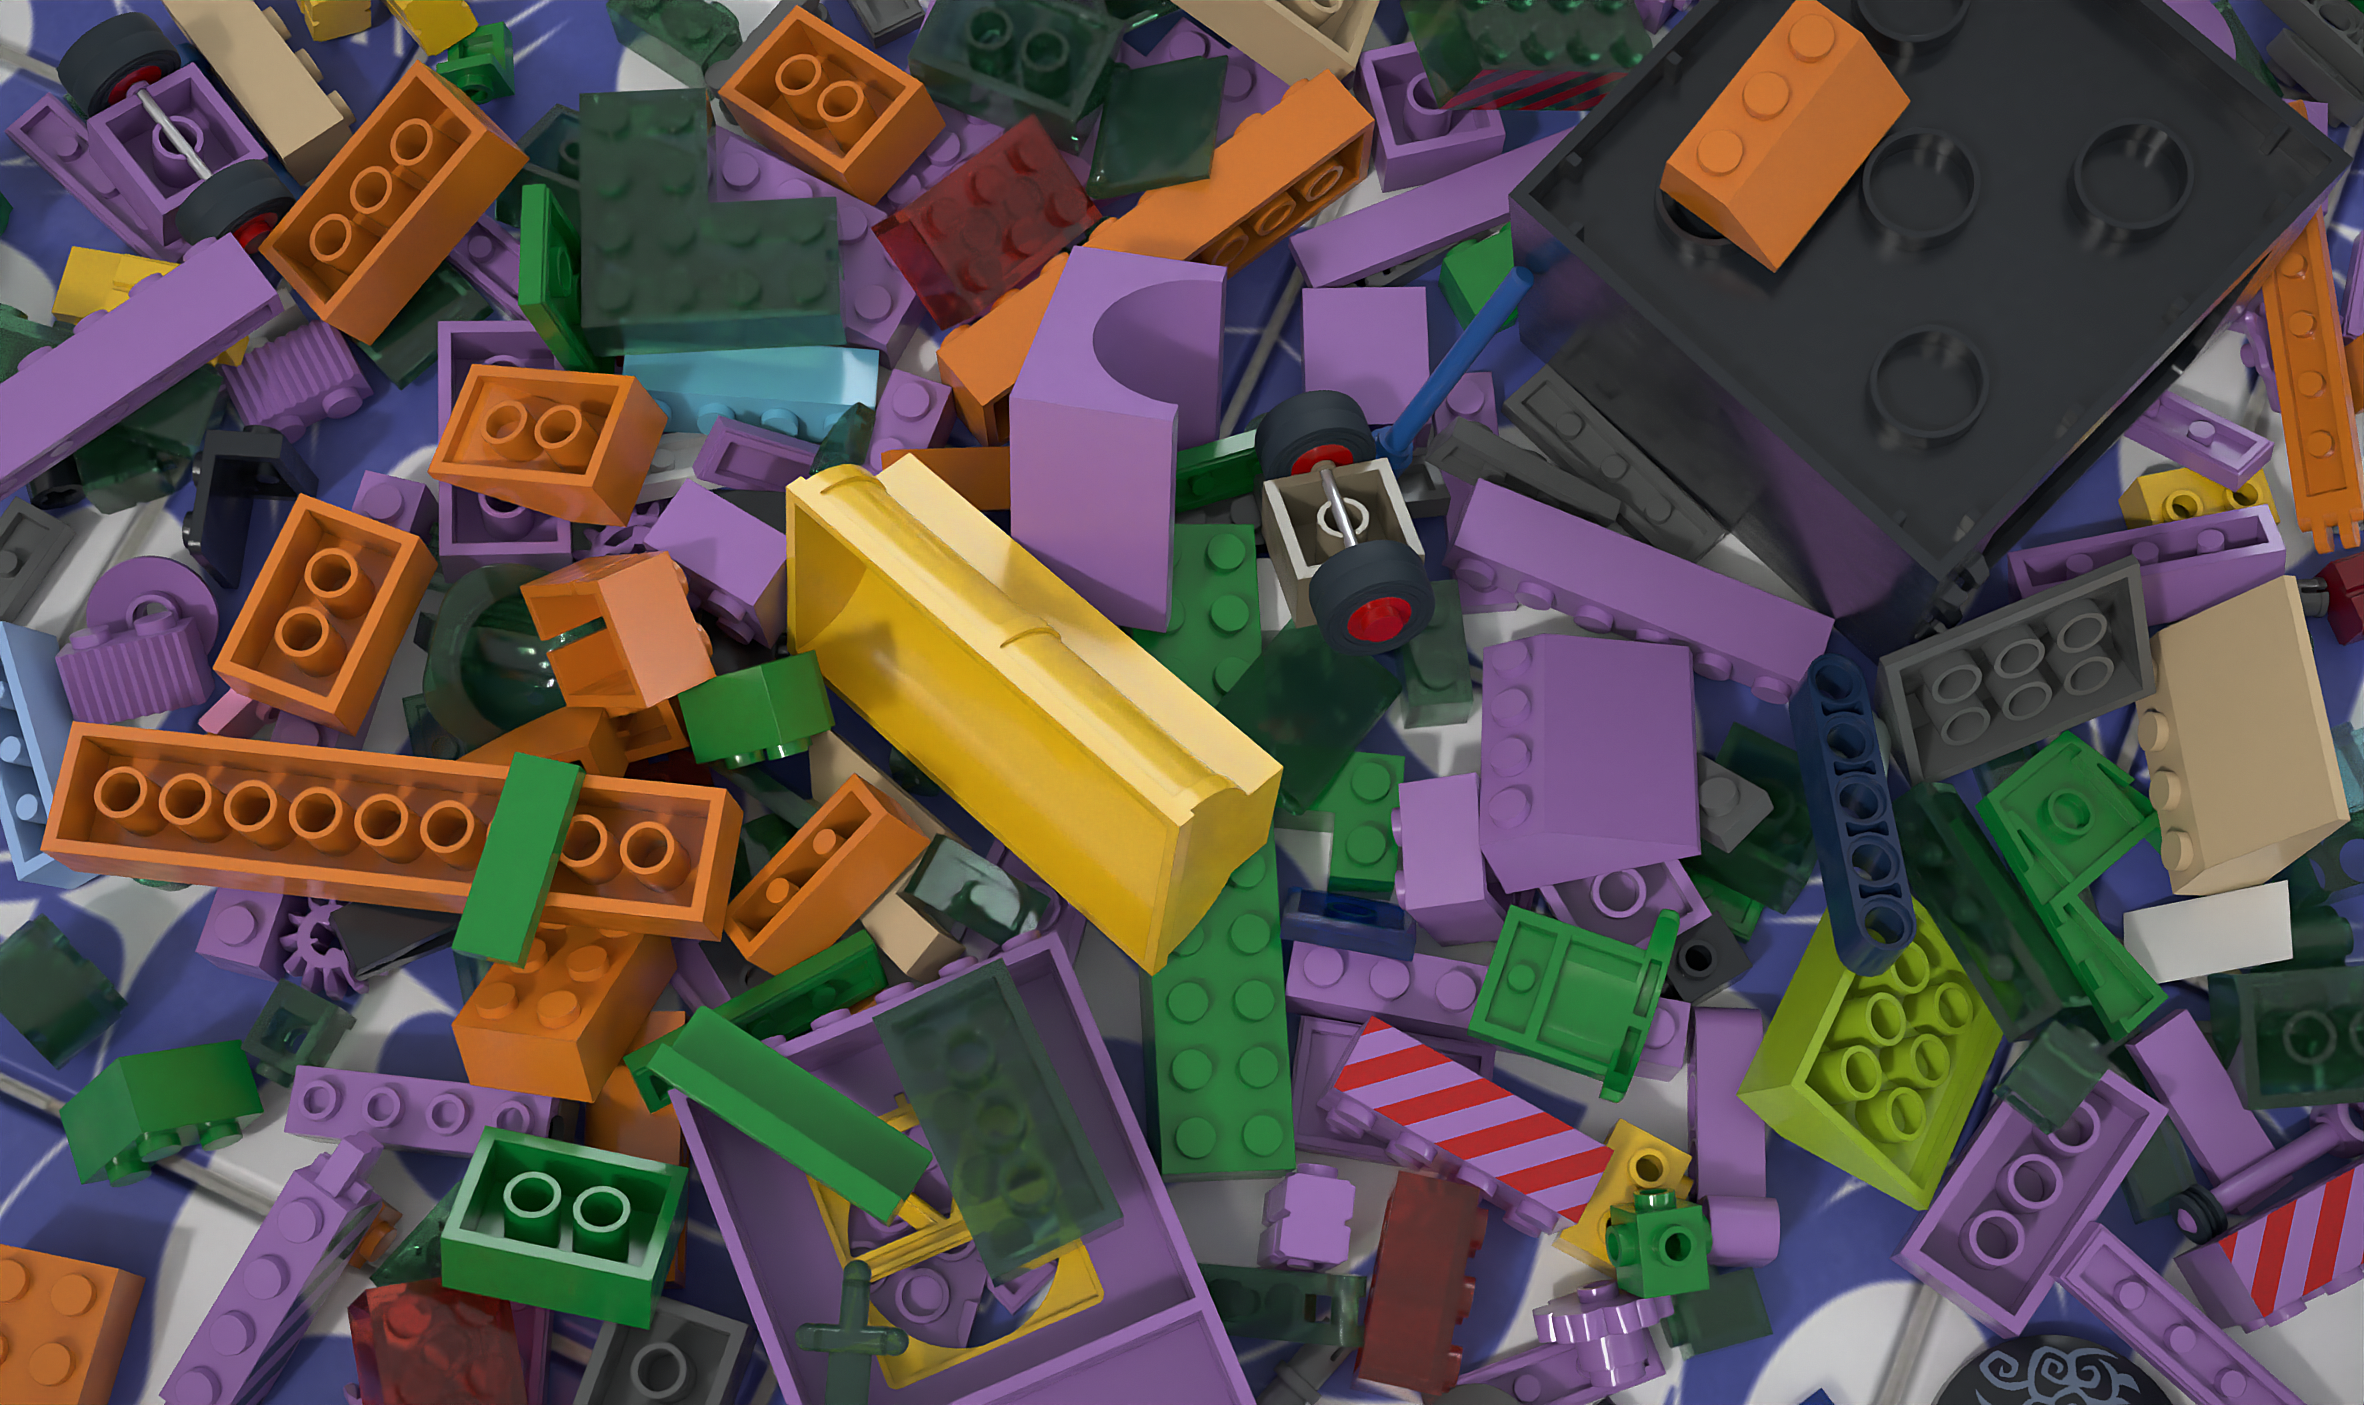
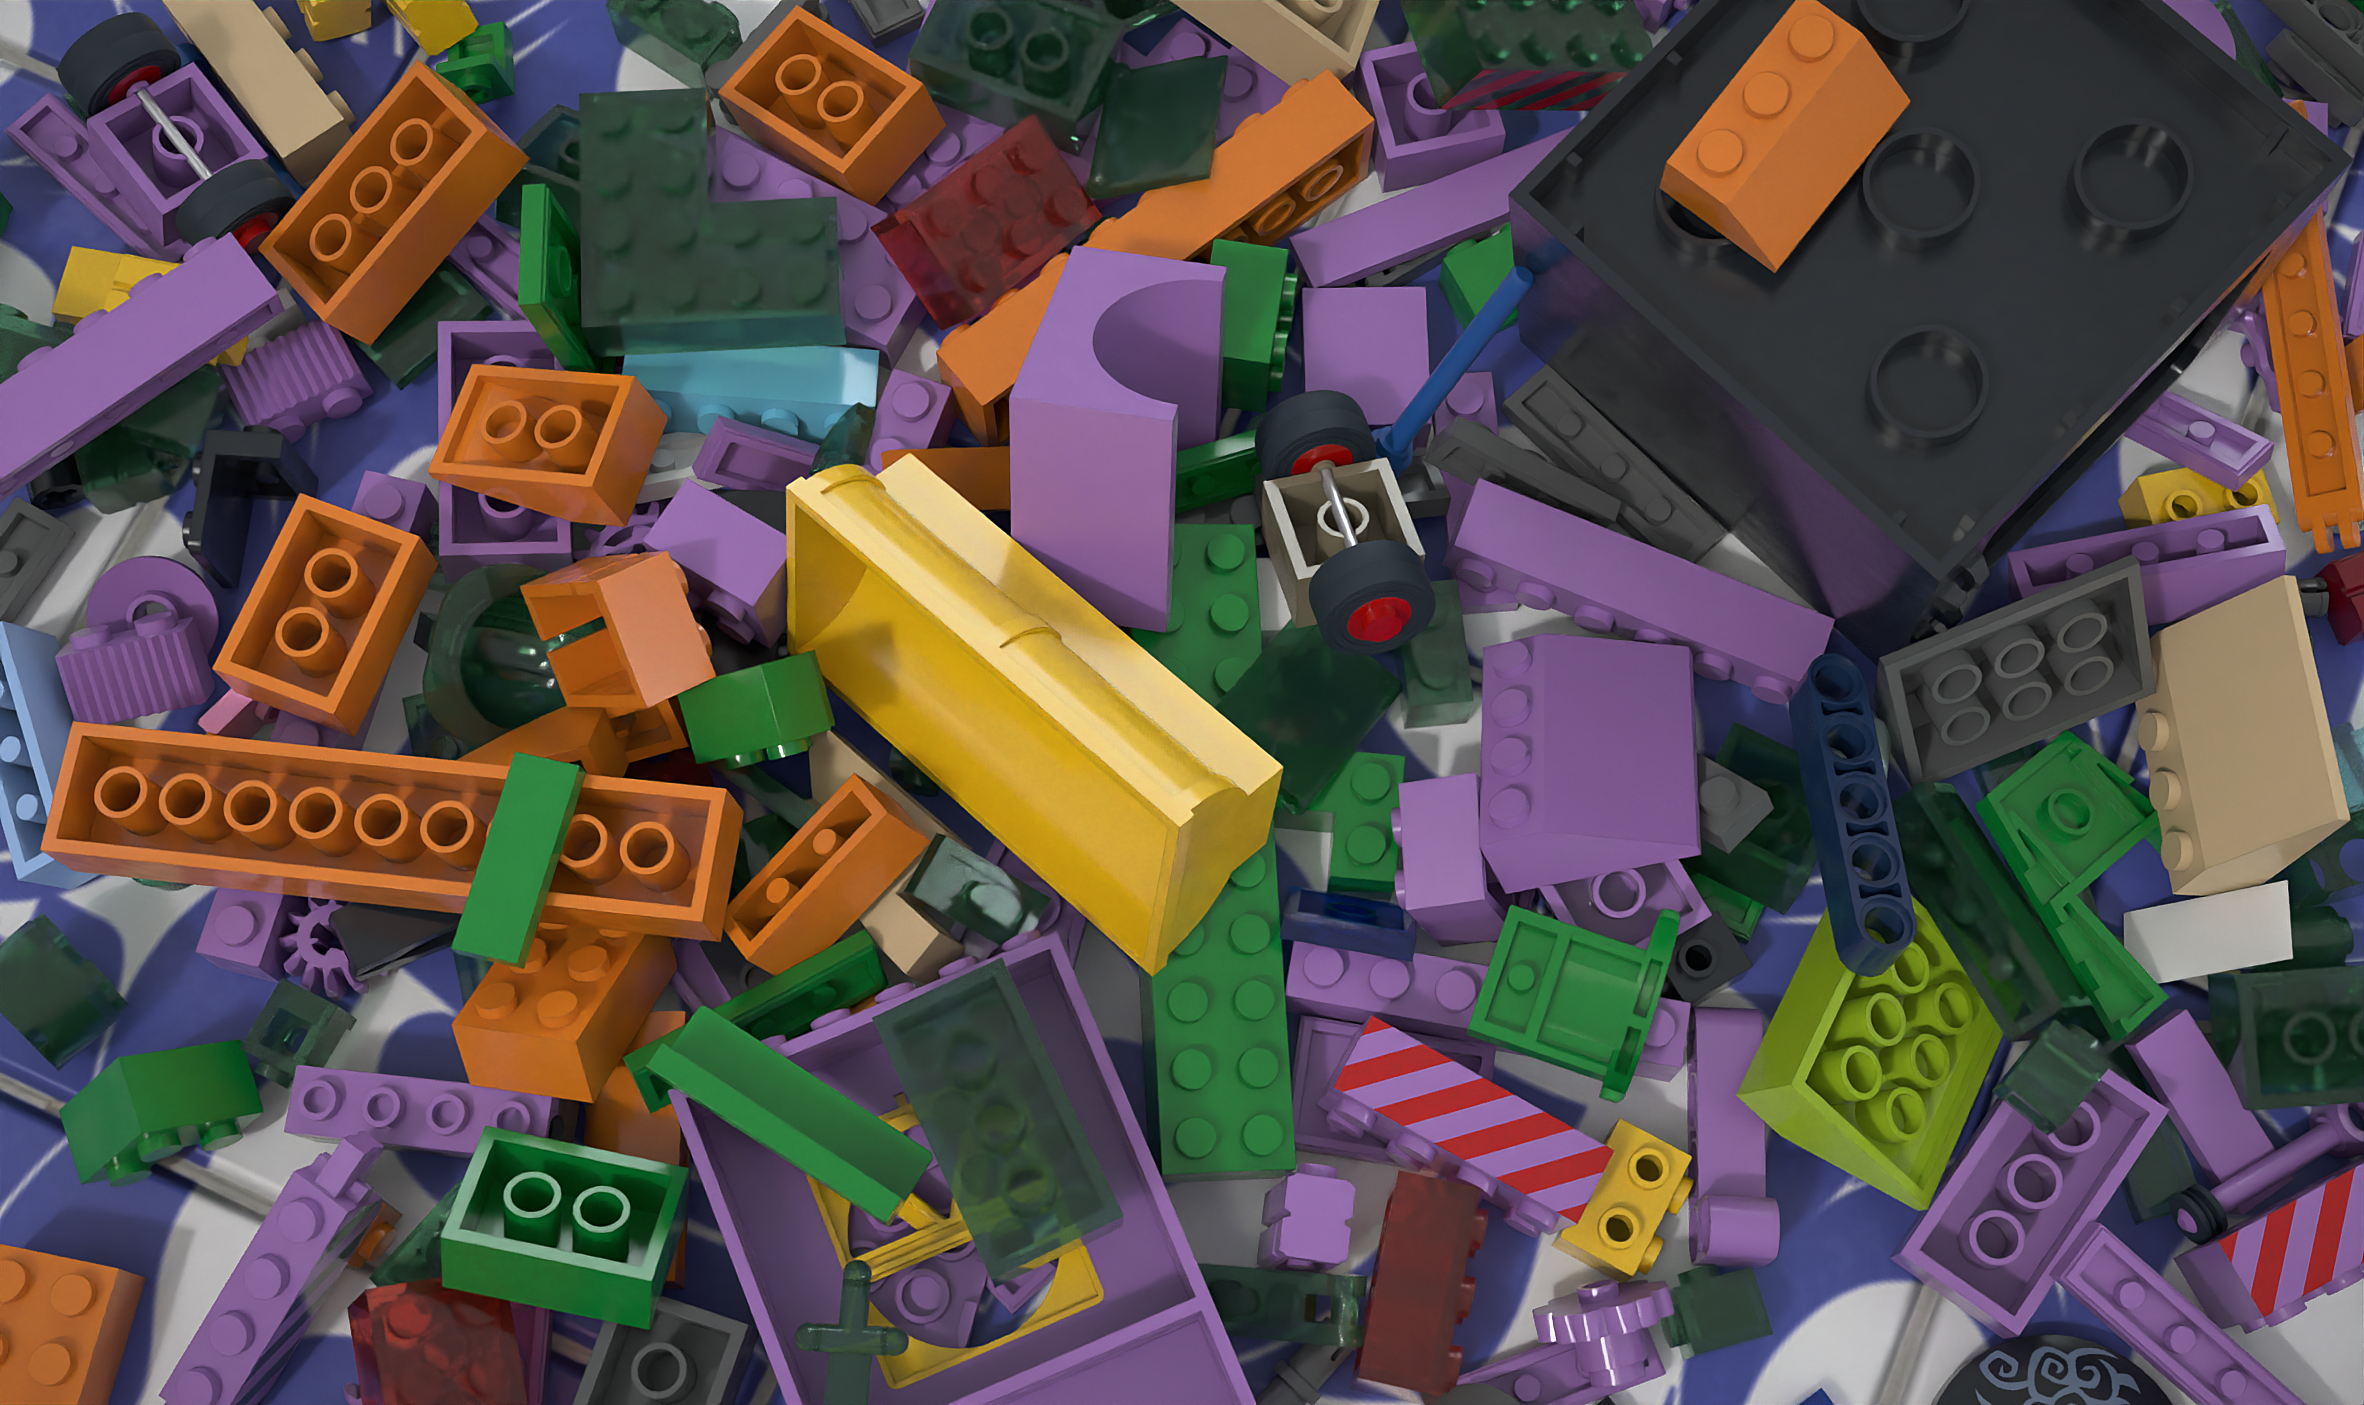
(1256, 321): none -> green brick
(1659, 1244): green brick -> none

